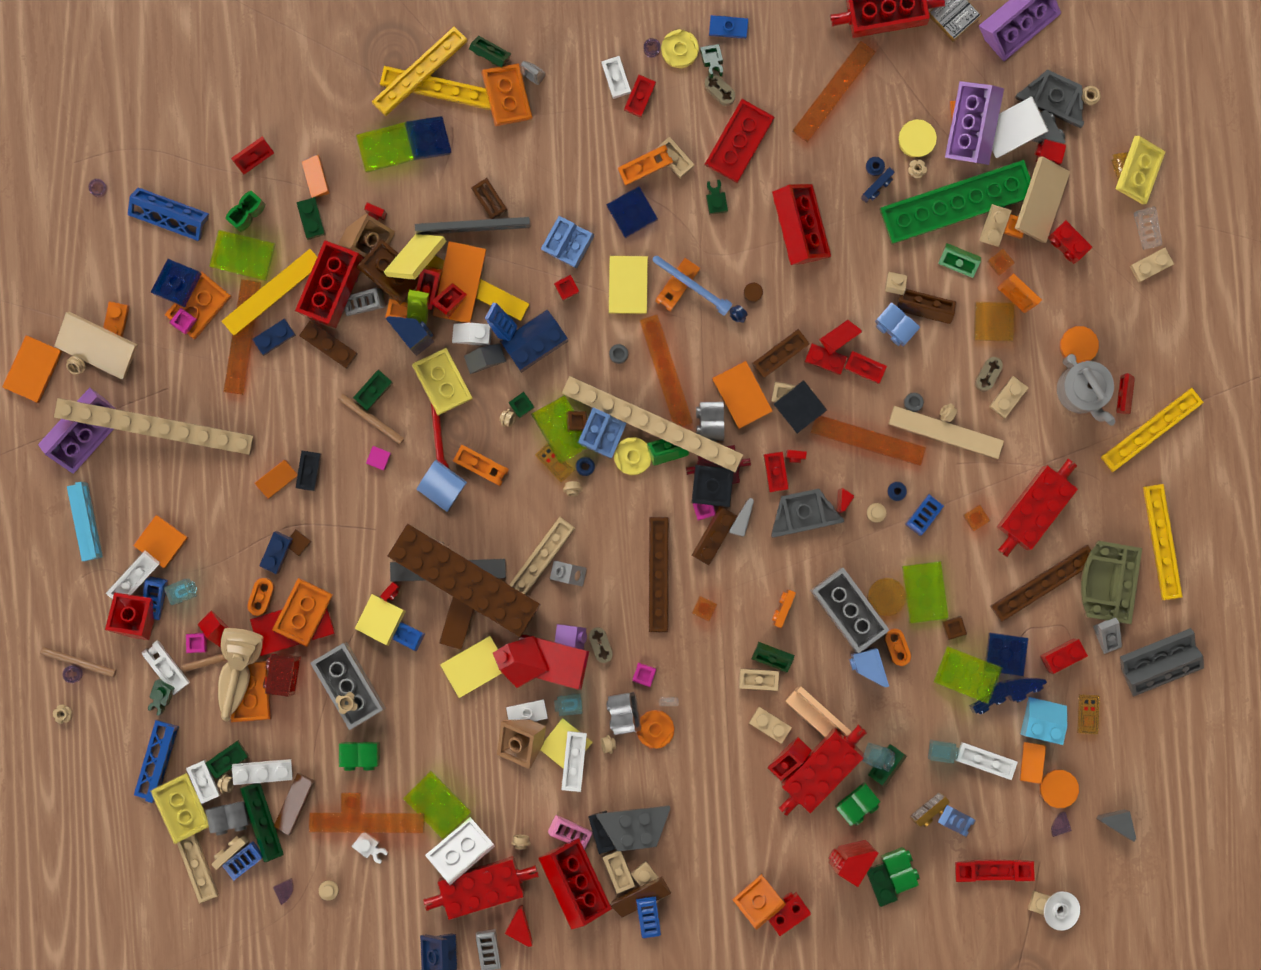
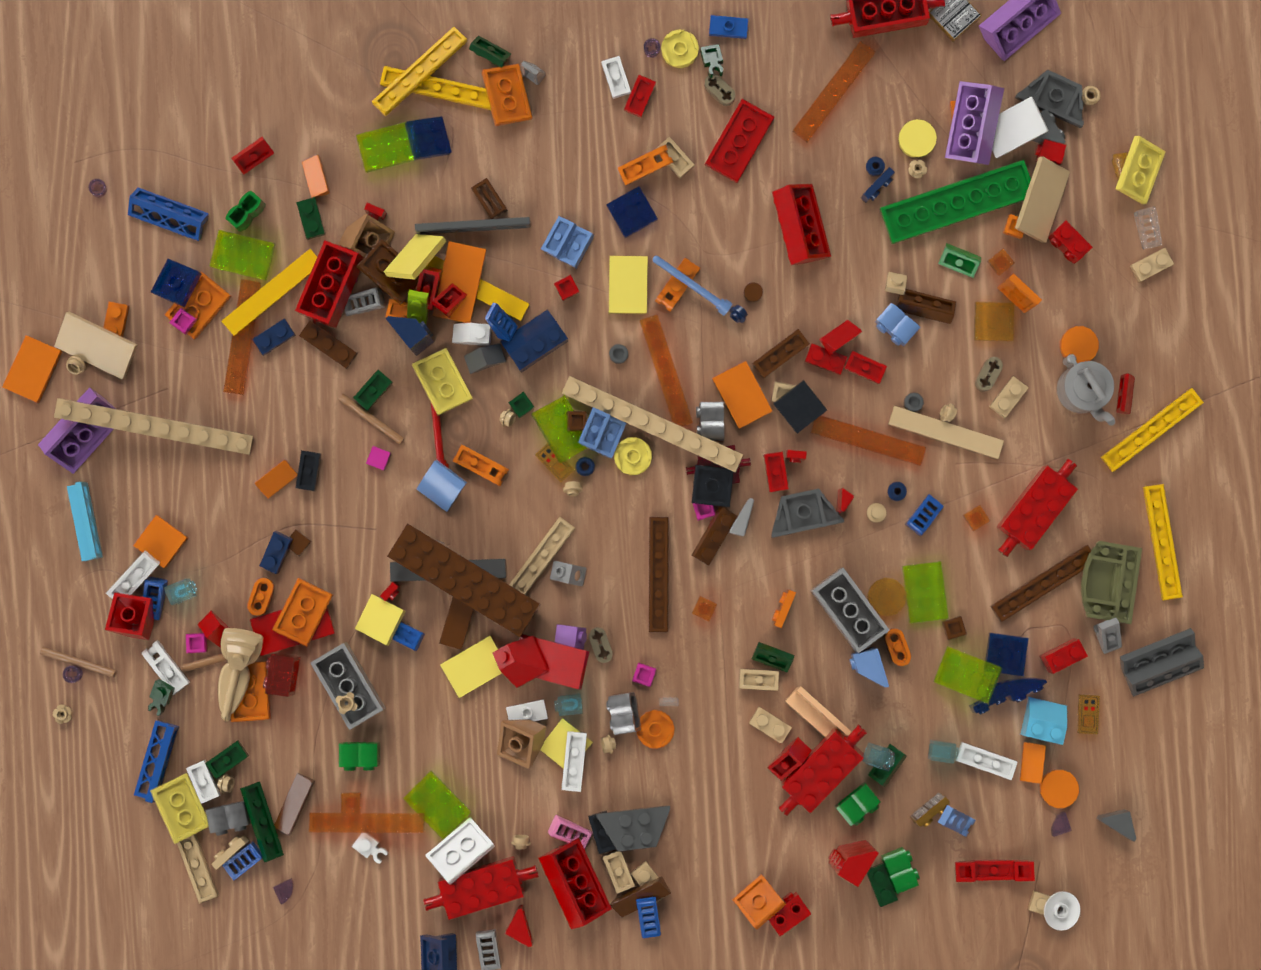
(262, 772): white plate -> none
(328, 890): tan plate -> none
(664, 451): green slope -> none
(716, 201): dark green plate -> none
(995, 225): tan plate -> none

